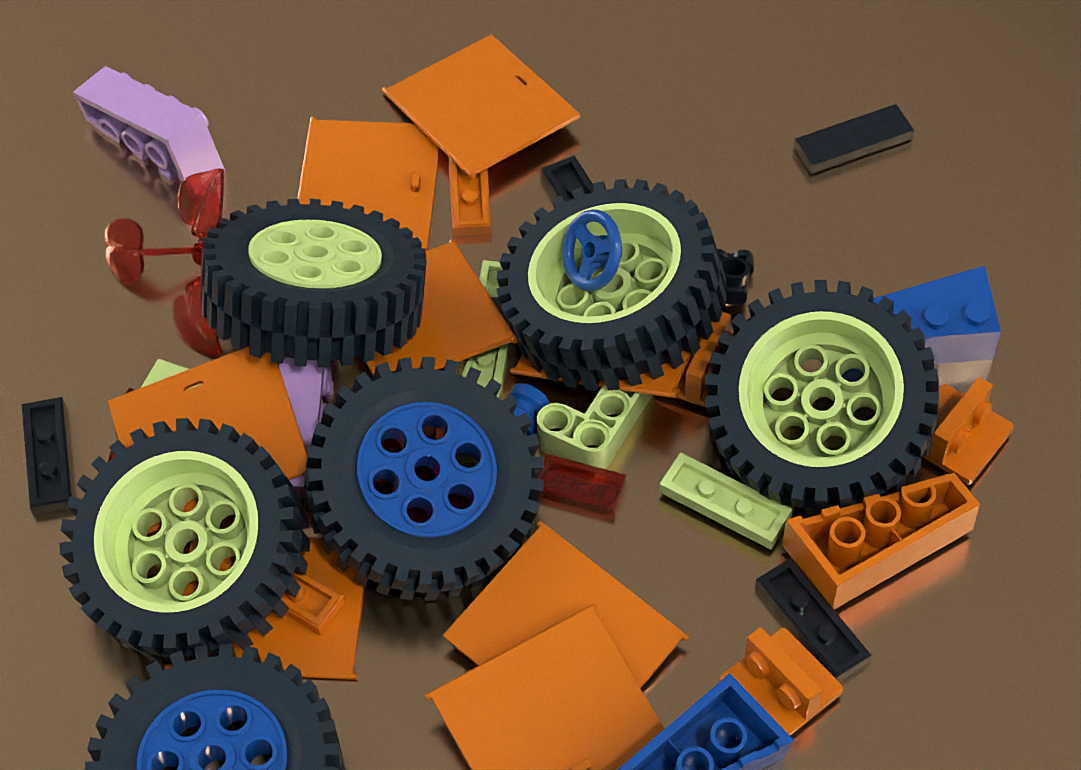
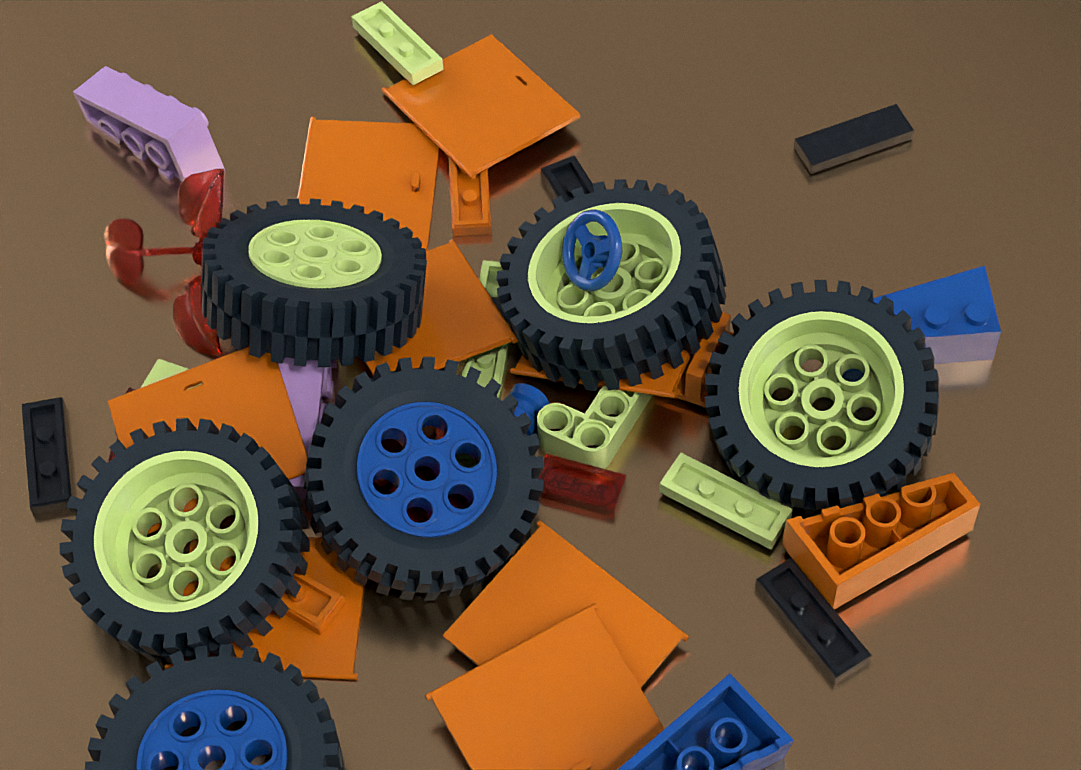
(397, 43): none -> yellowish green plate
(737, 269): black plate -> none
(784, 678): orange bracket -> none
(967, 431): orange bracket -> none

